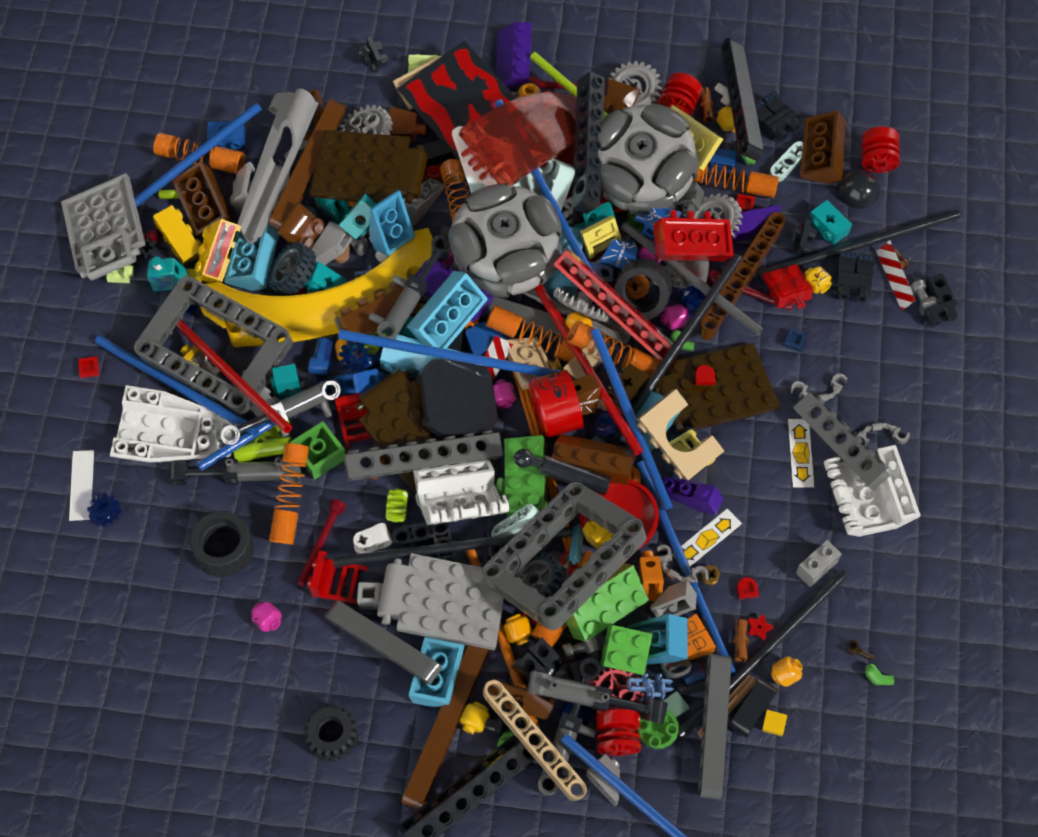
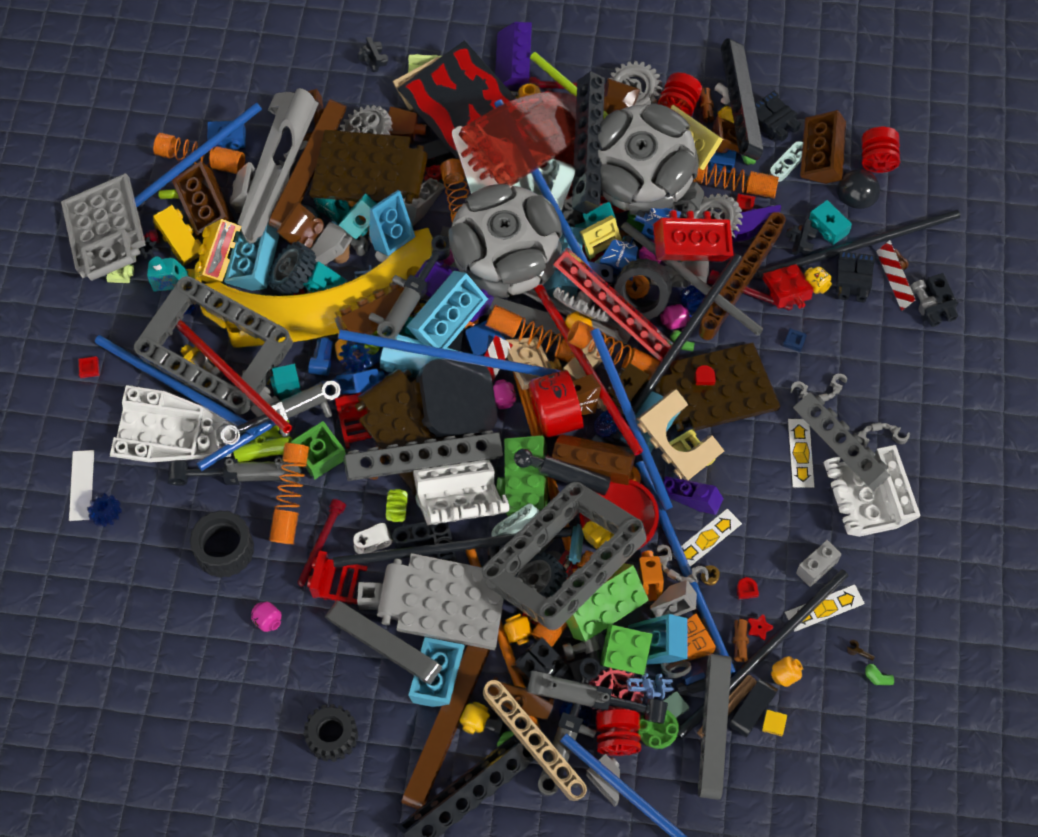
(725, 130): none -> reddish brown slope
(833, 605): none -> sticker

